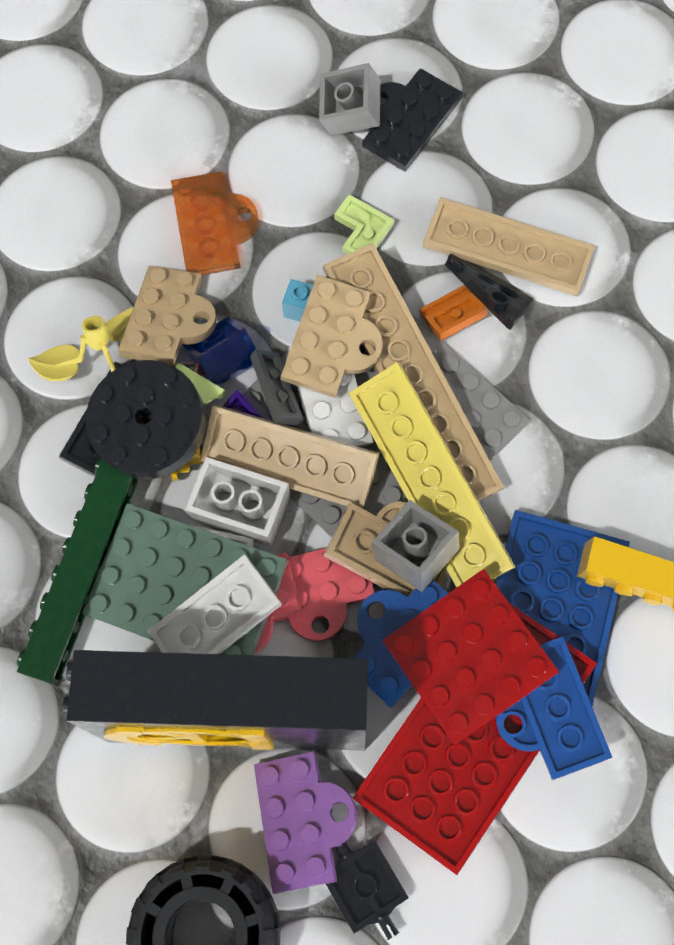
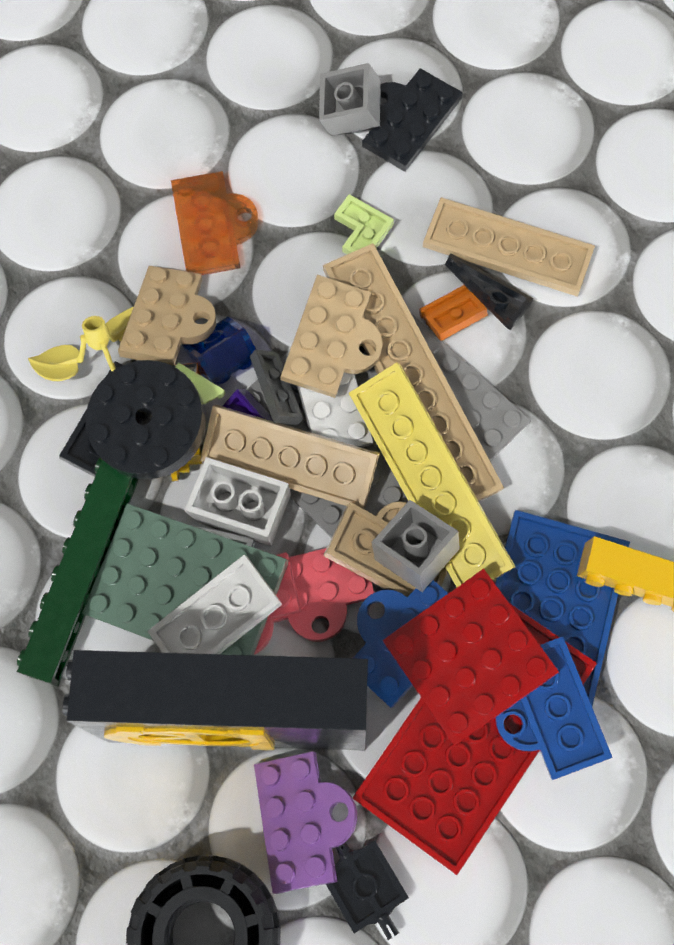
(296, 299): medium azure brick -> none

